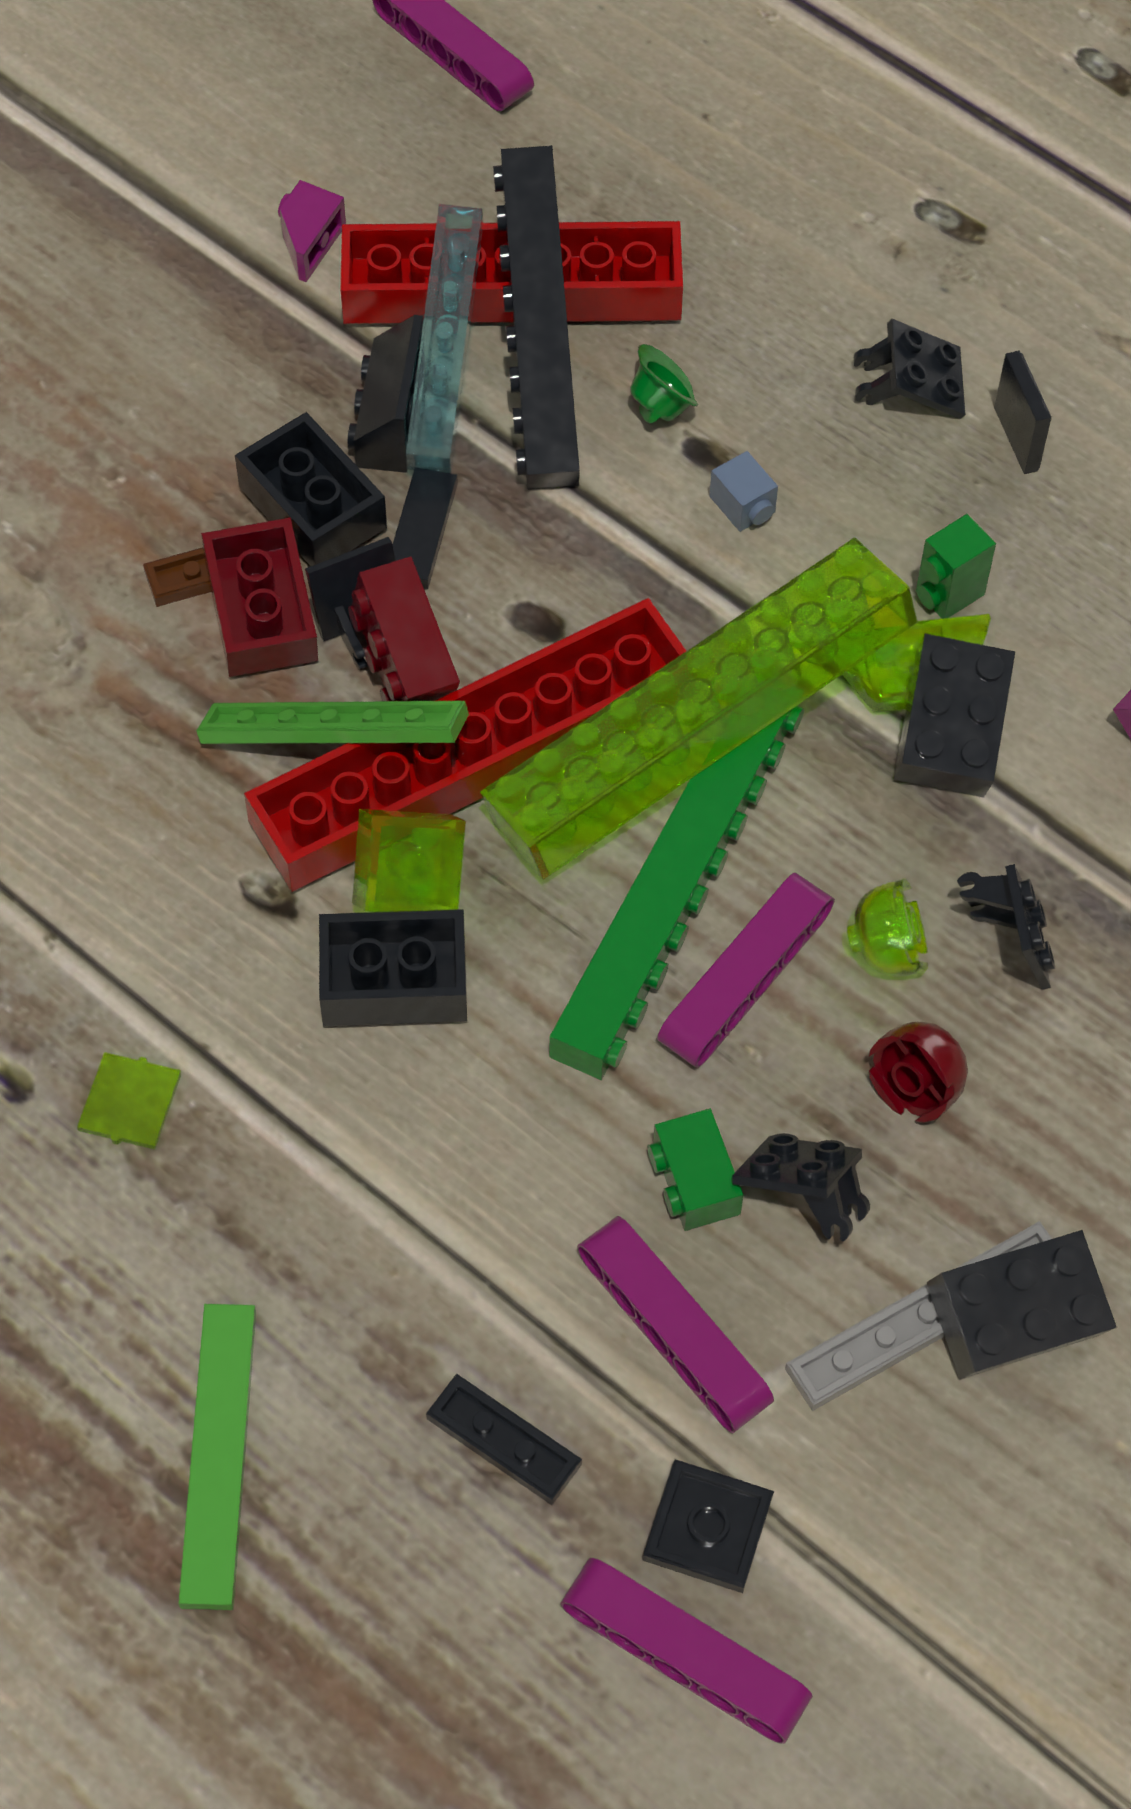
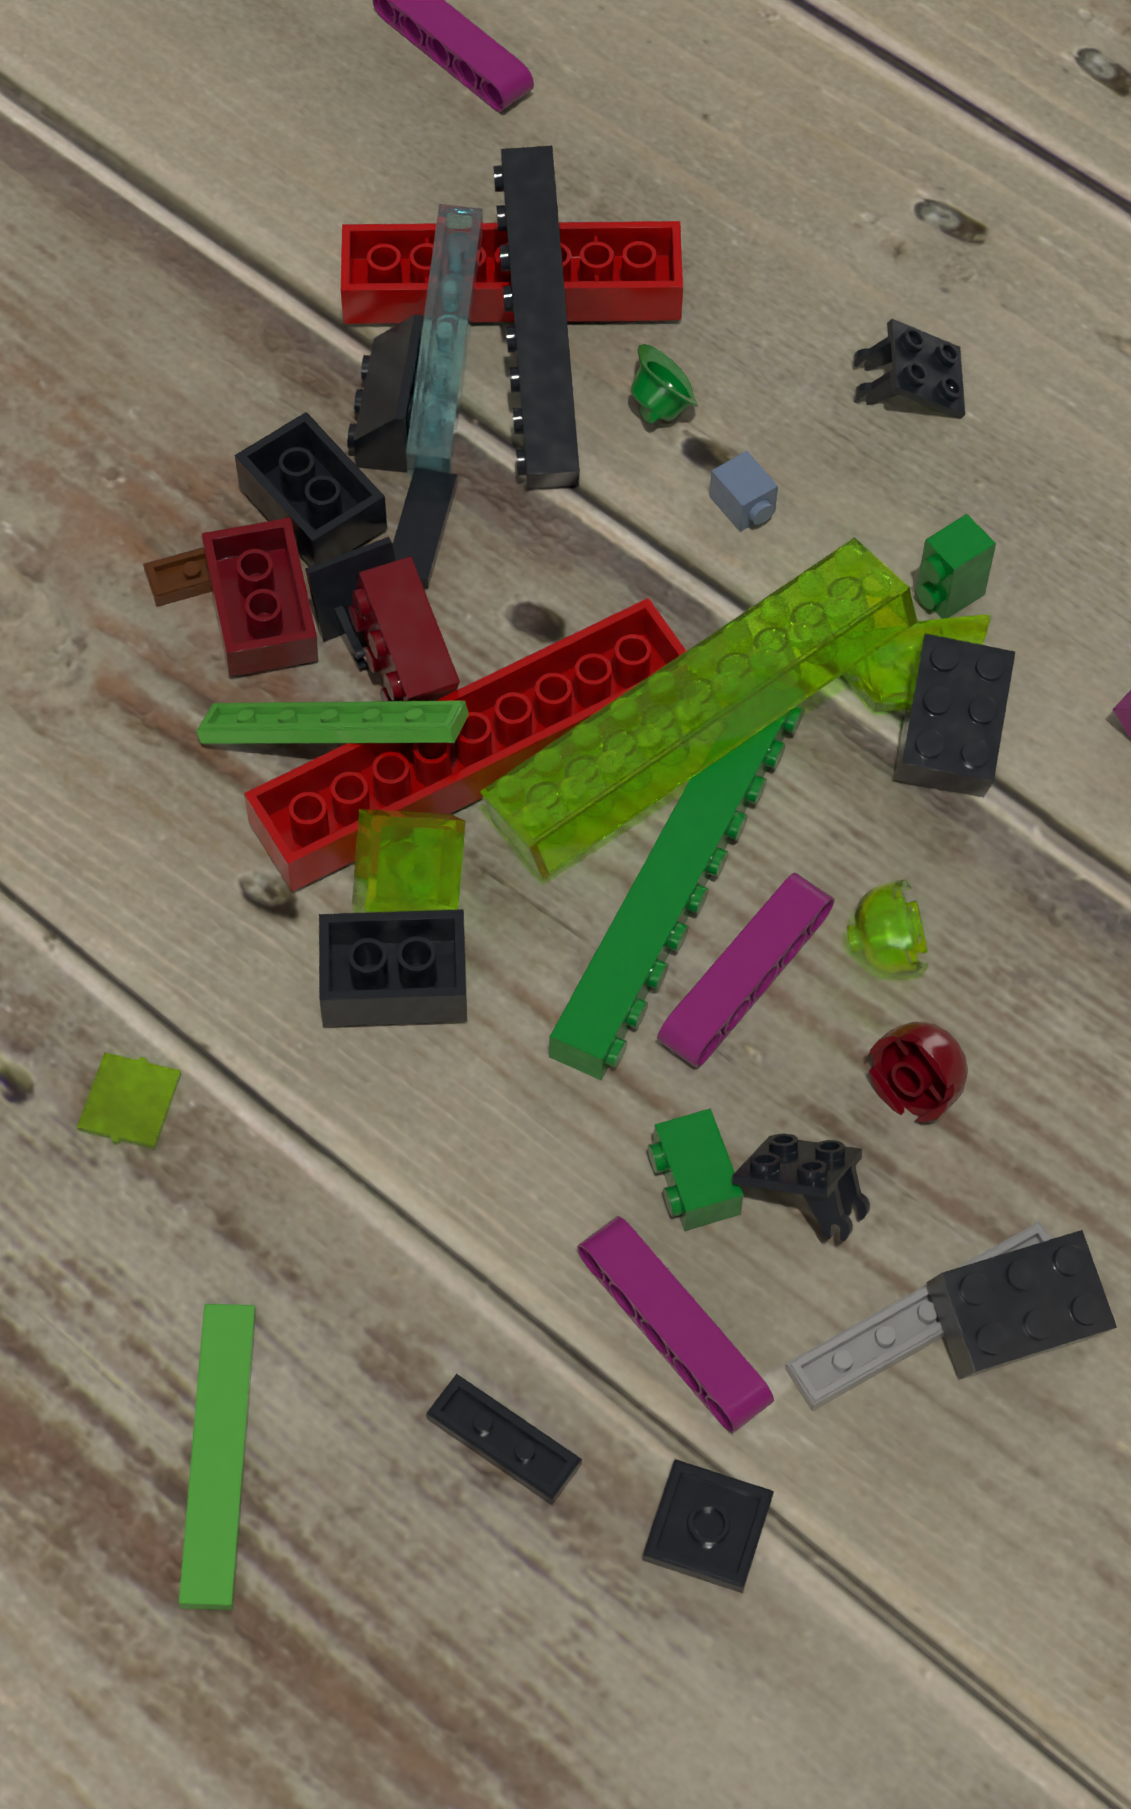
(310, 225): magenta slope -> none
(687, 1650): magenta beam -> none
(1012, 904): black plate -> none
(1022, 412): black tile -> none

